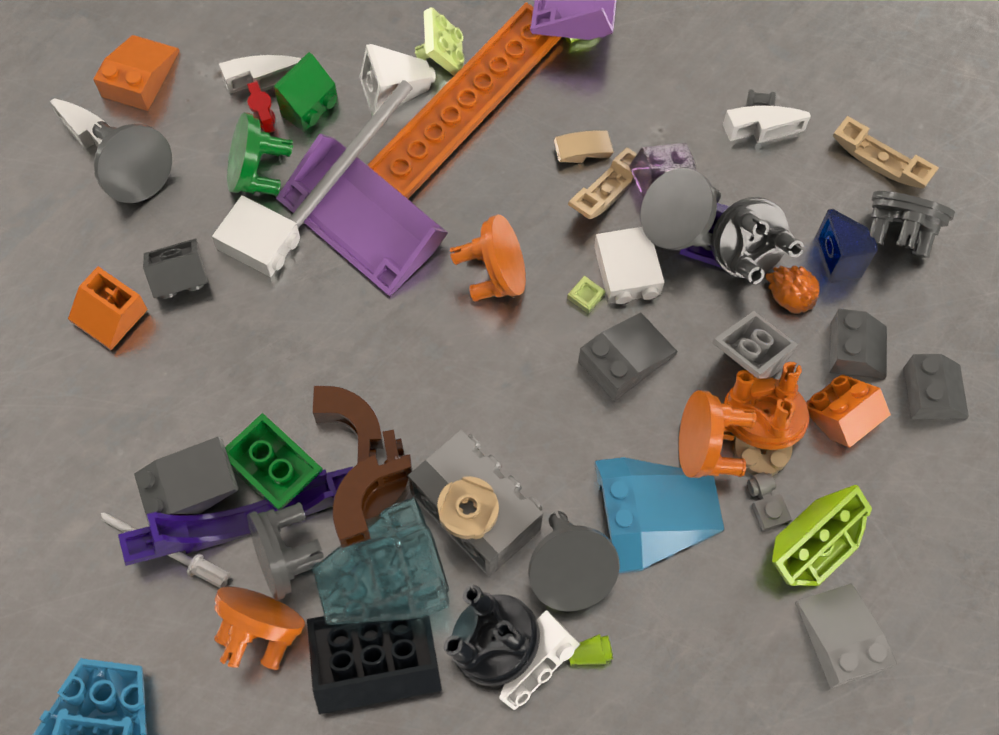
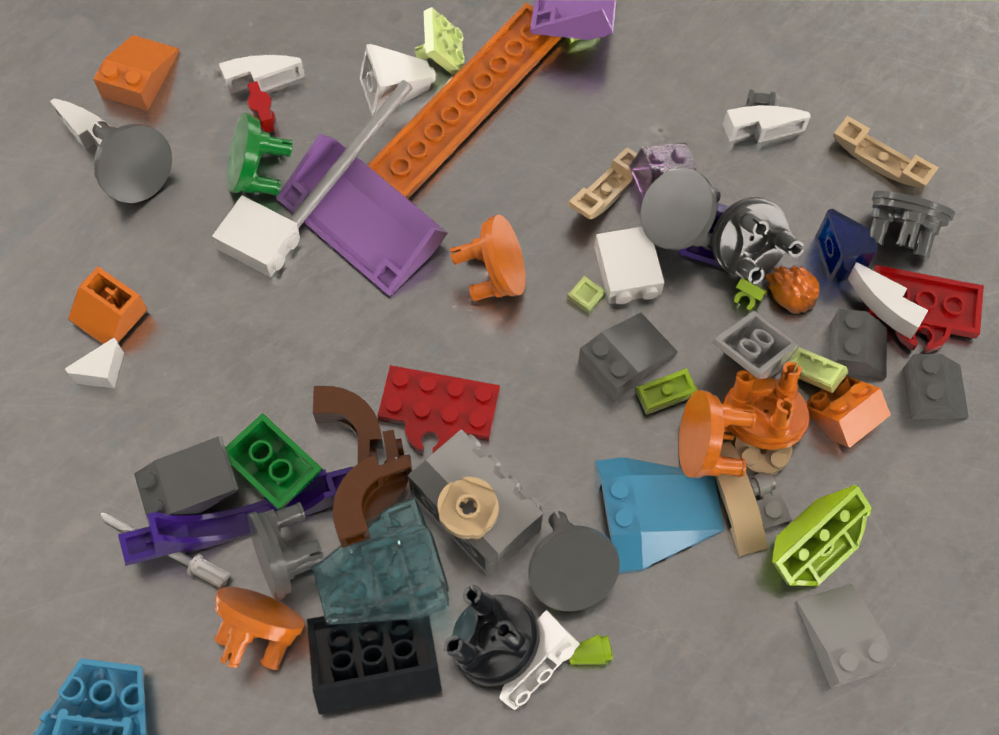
(98, 367): none -> white slope
(174, 269): dark grey slope -> none
(305, 93): green slope -> none
(437, 406): none -> red plate
(579, 145): tan slope -> none
(666, 391): none -> lime plate
(741, 508): none -> tan slope
(750, 290): none -> lime tile
(819, 370): none -> yellowish green plate
(887, 300): none -> white slope
(950, 303): none -> red plate

